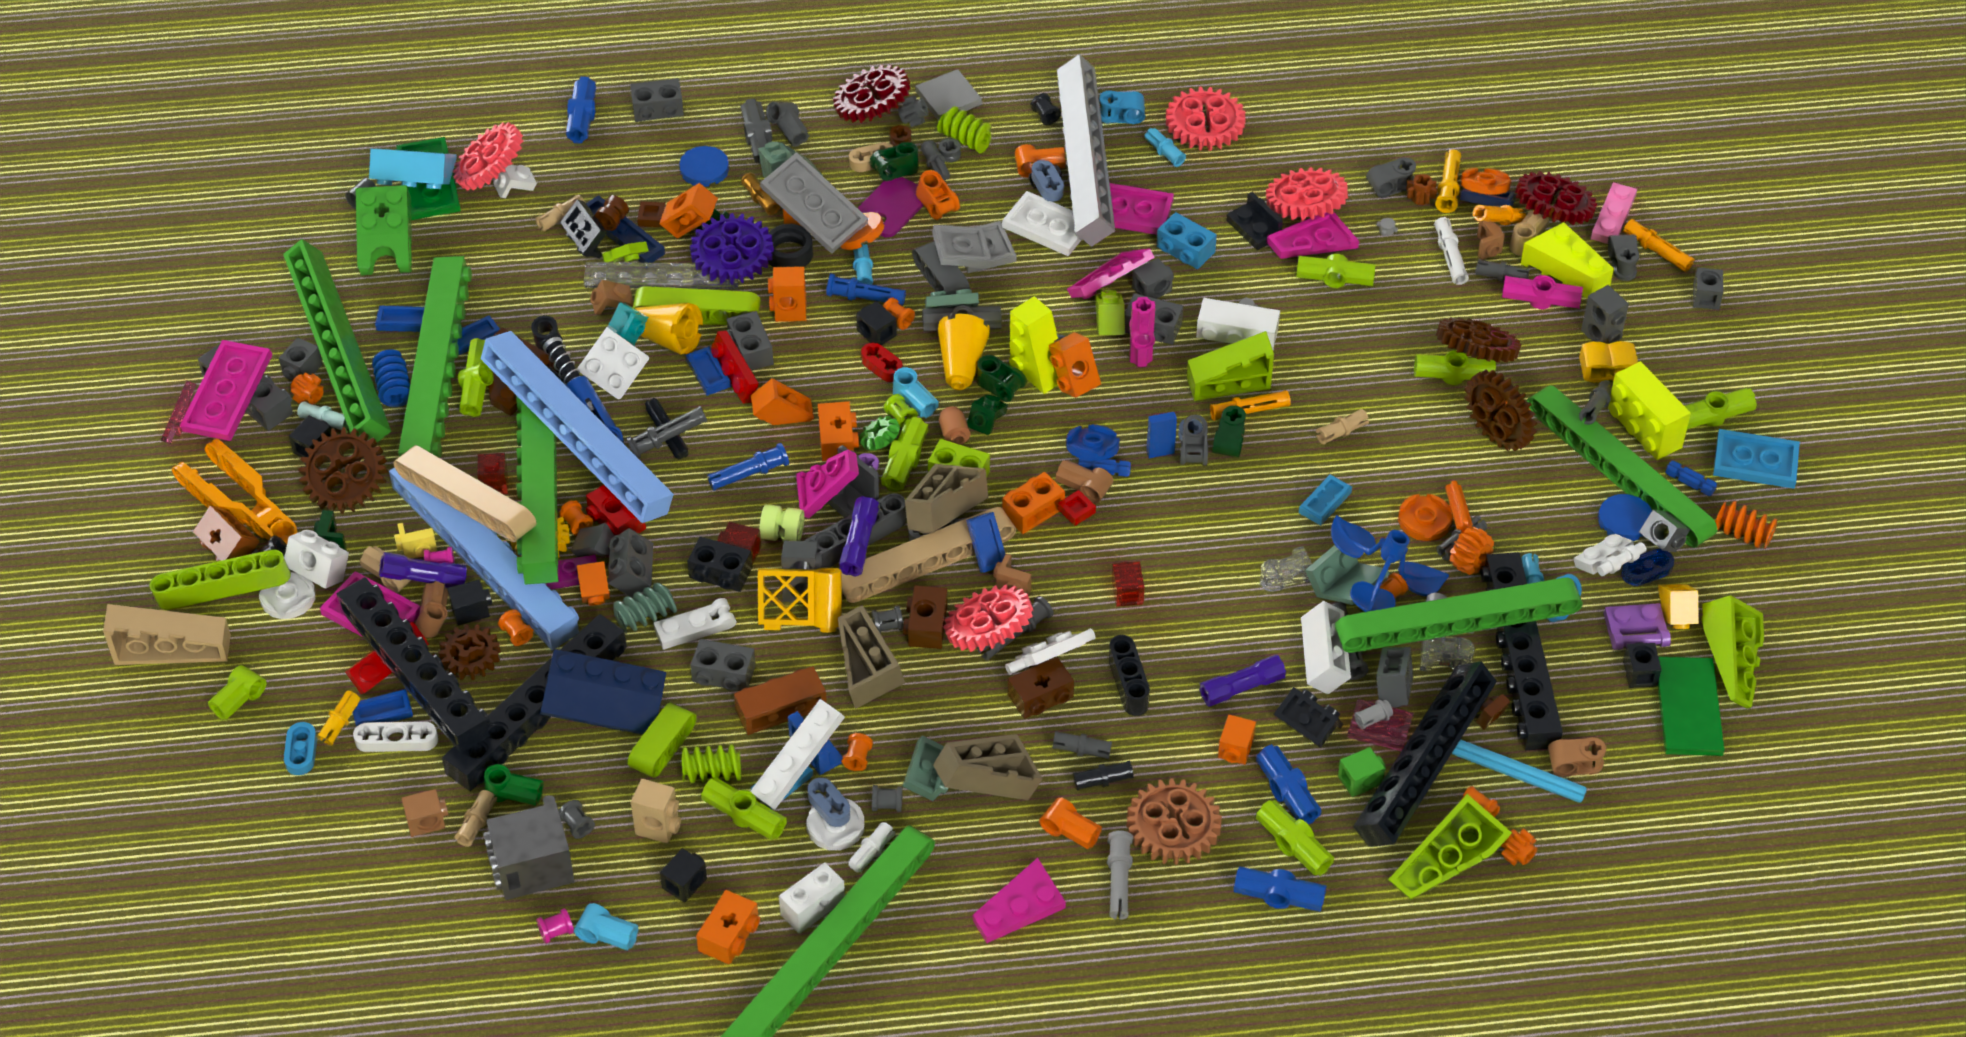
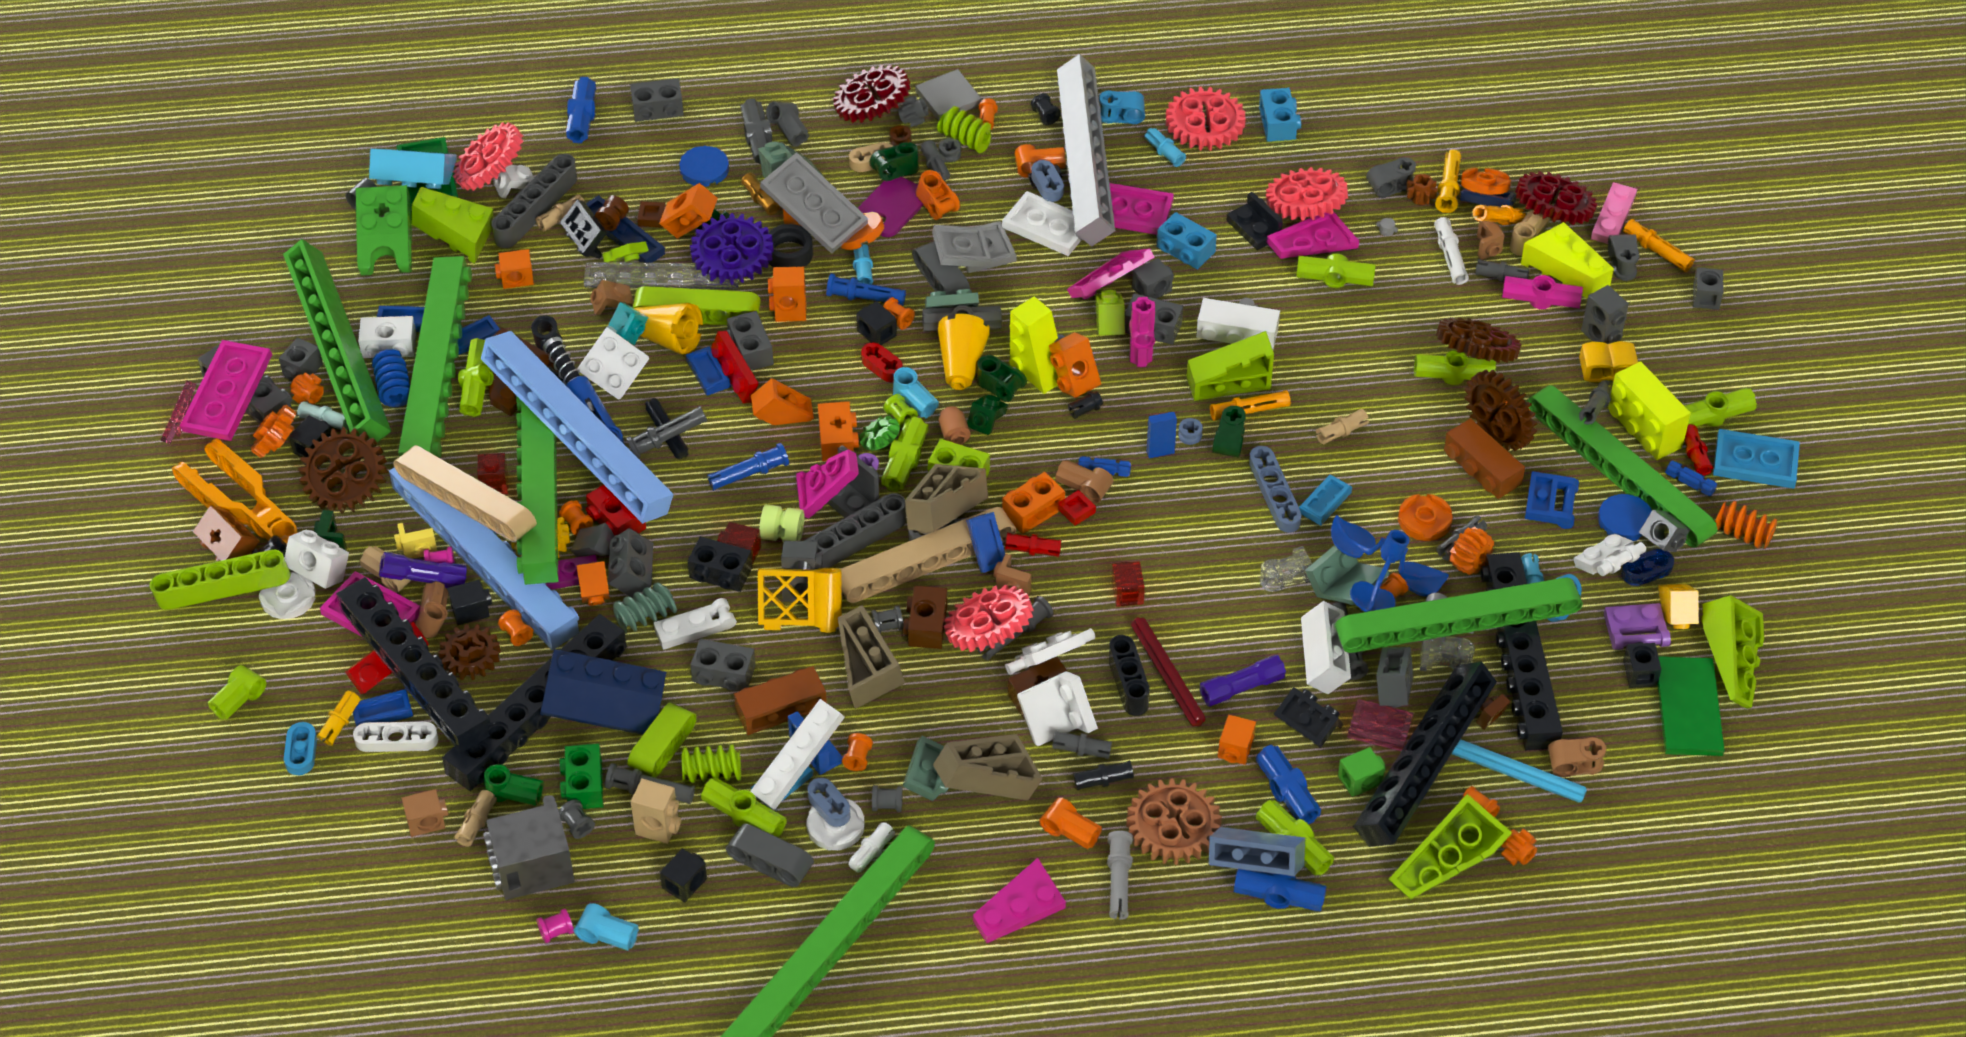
(164, 636): tan wedge -> none
(273, 431): none -> orange gear
(387, 333): none -> white brick
(453, 220): none -> lime wedge
(514, 269): none -> orange brick
(534, 200): none -> dark grey beam
(585, 776): none -> green brick
(630, 780): none -> dark grey pin
(728, 927): orange brick -> none
(769, 855): none -> dark grey beam
(811, 898): white brick -> none
(863, 520): dark purple axle -> none
(987, 111): none -> orange pin
(1033, 544): none -> red pin
(1056, 706): none -> white bracket
(1090, 402): none -> black pin
(1092, 443): blue tile -> none
(1168, 672): none -> dark red axle
(1194, 443): dark grey piece -> none
(1257, 851): none -> sand blue brick
(1276, 488): none -> sand blue beam
(1278, 114): none -> dark azure brick
(1380, 711): light grey pin -> none
(1458, 506): orange axle -> none
(1484, 458): none -> dark orange brick
(1543, 495): none -> blue plate
(1697, 451): none -> red pin

